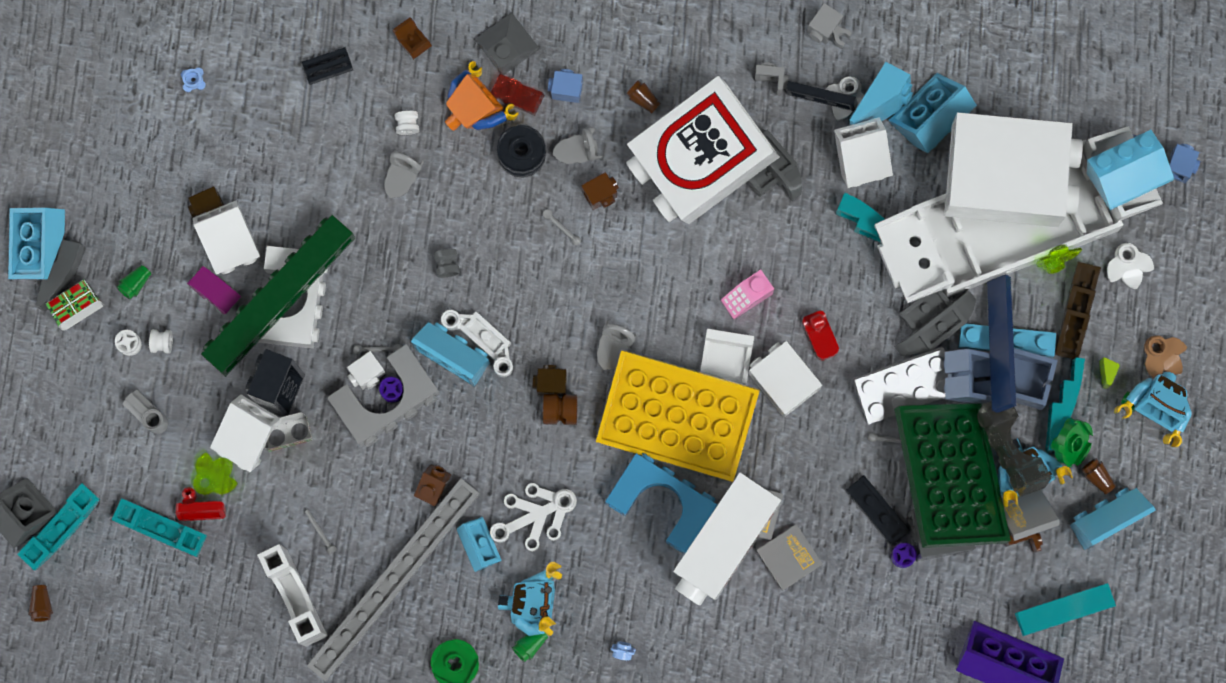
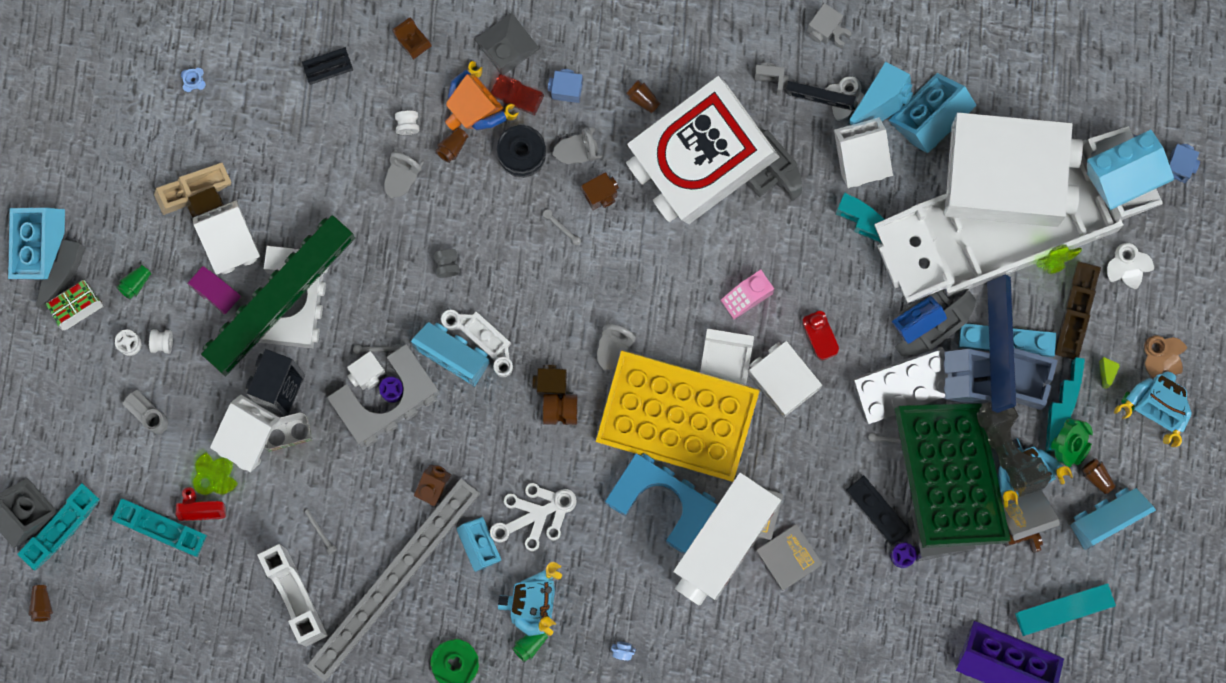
(176, 194): none -> tan slope
(452, 145): none -> reddish brown cone
(919, 319): none -> blue slope

